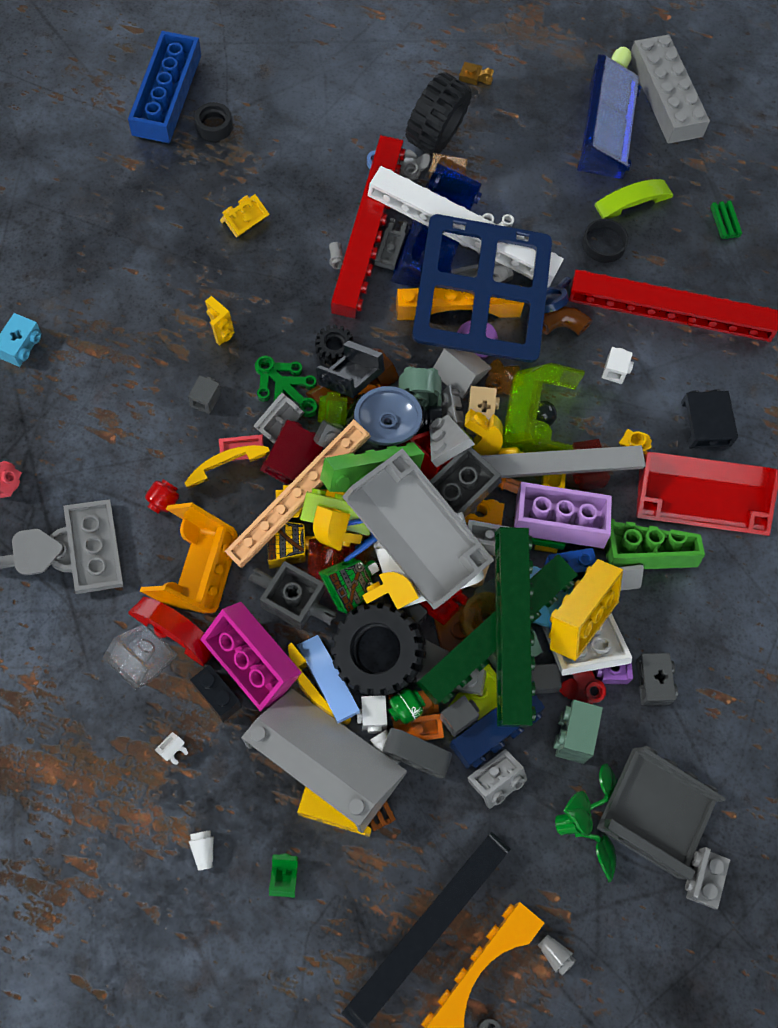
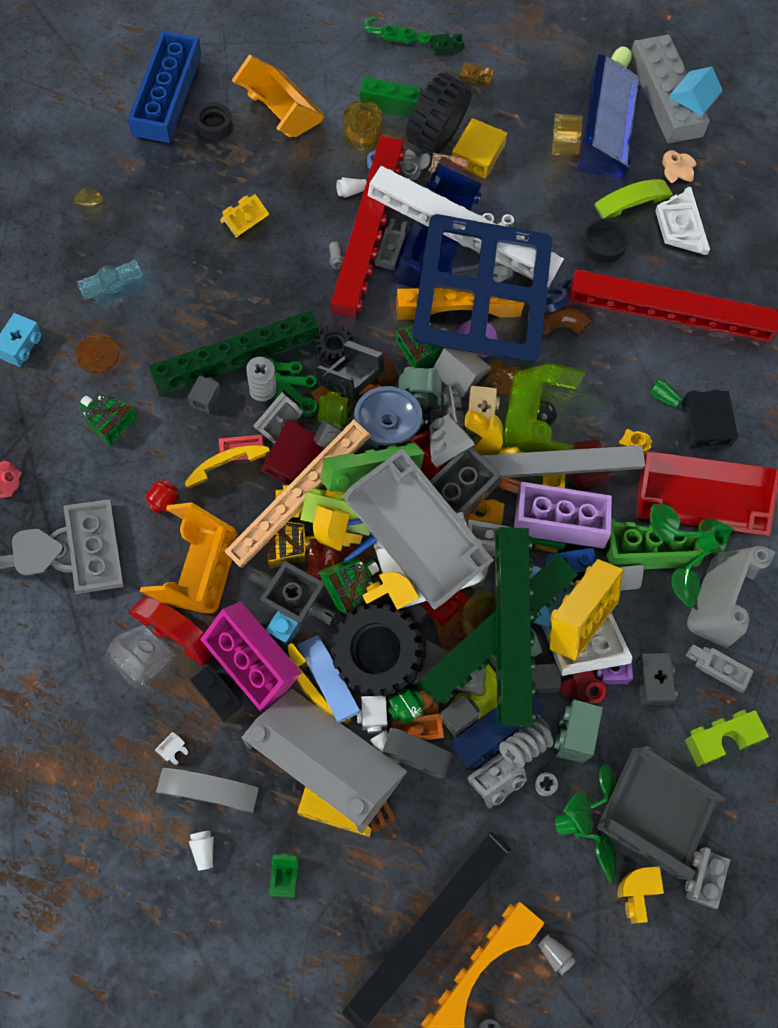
(88, 197): none -> clear yellow tile
(97, 353): none -> clear orange tile
(107, 416): none -> torso
(110, 279): none -> clear light blue piece
(208, 789): none -> light grey slope
(220, 320): yellow bracket -> none
(234, 352): none -> dark green brick
(261, 379): none -> light grey piece
(280, 95): none -> light orange windscreen
(282, 630): none -> medium azure brick
(349, 186): none -> white cone
(362, 124): none -> clear yellow brick
(390, 96): none -> green slope
(397, 34): none -> green piece
(417, 354): none -> torso
(444, 43): none -> dark green plate
(481, 147): none -> yellow brick
(527, 743): none -> light grey piece
(540, 779): none -> light grey bush
(567, 134): none -> clear yellow brick
(618, 365): white brick -> none
(636, 886): none -> yellow brick
(665, 393): none -> green cone
(678, 166): none -> light nougat plate
(682, 223): none -> white wing
(698, 90): none -> medium azure slope
(707, 744): none -> lime arch
(711, 536): none -> green plant
(715, 612): none -> light grey windscreen
(721, 667): none -> light grey hinge
(729, 218): green tile -> none

